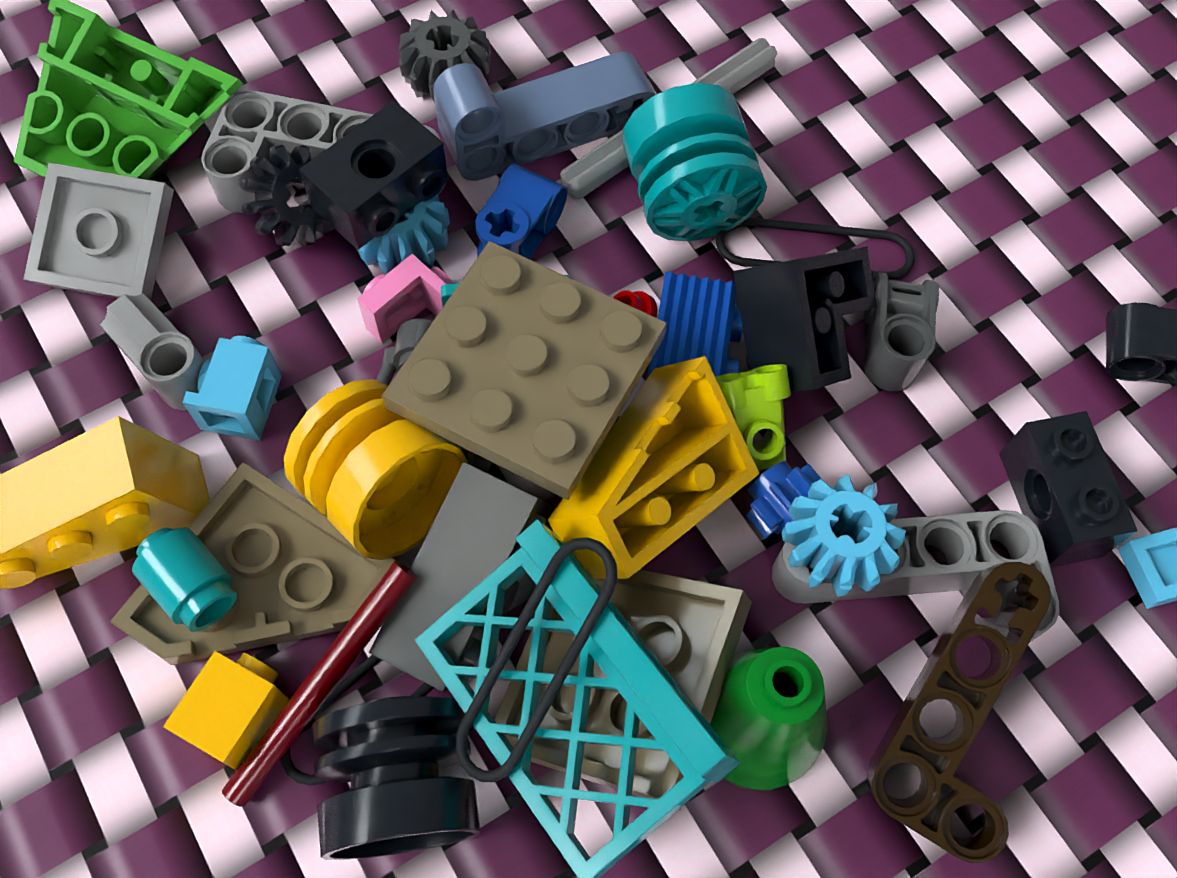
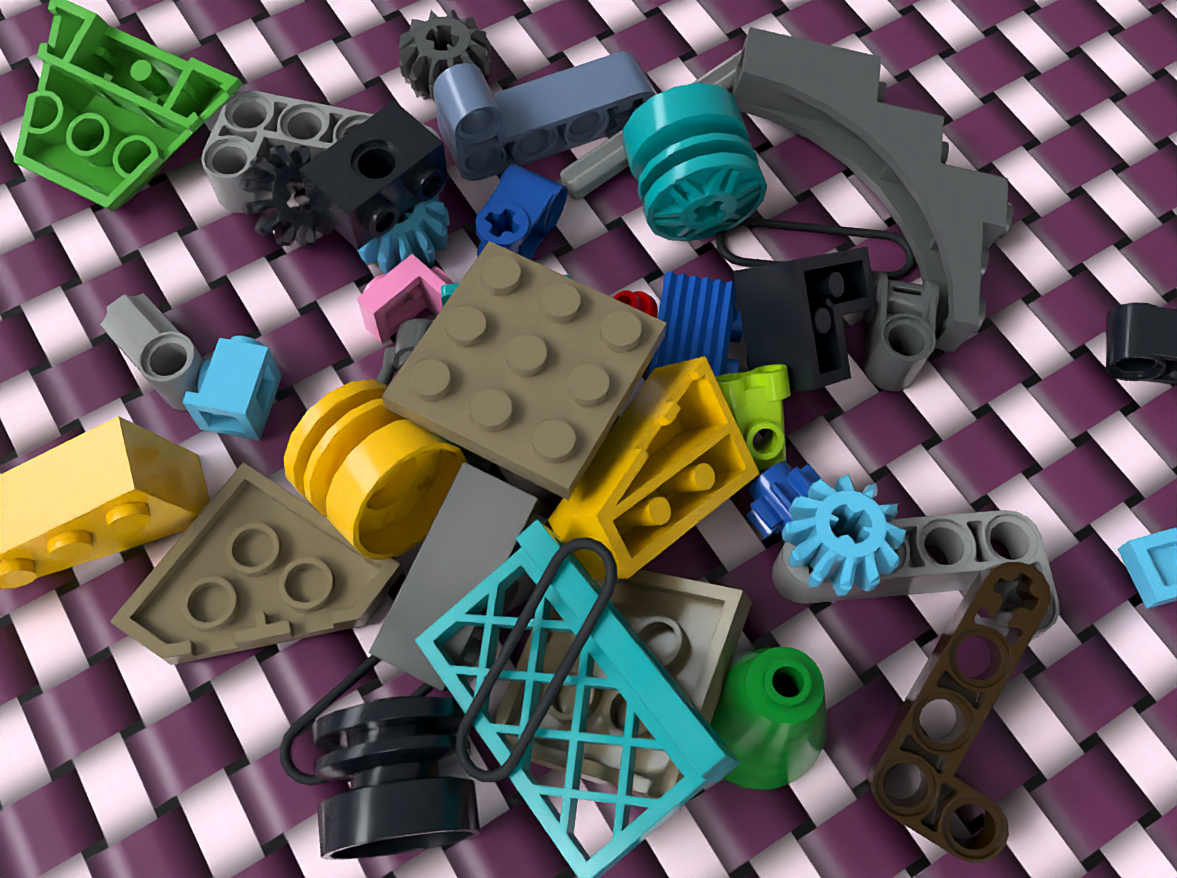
(98, 232): light grey plate -> none
(184, 578): teal brick -> none
(228, 708): yellow brick -> none
(319, 684): dark red bar -> none
(897, 151): none -> dark grey arch
(1067, 488): black brick -> none

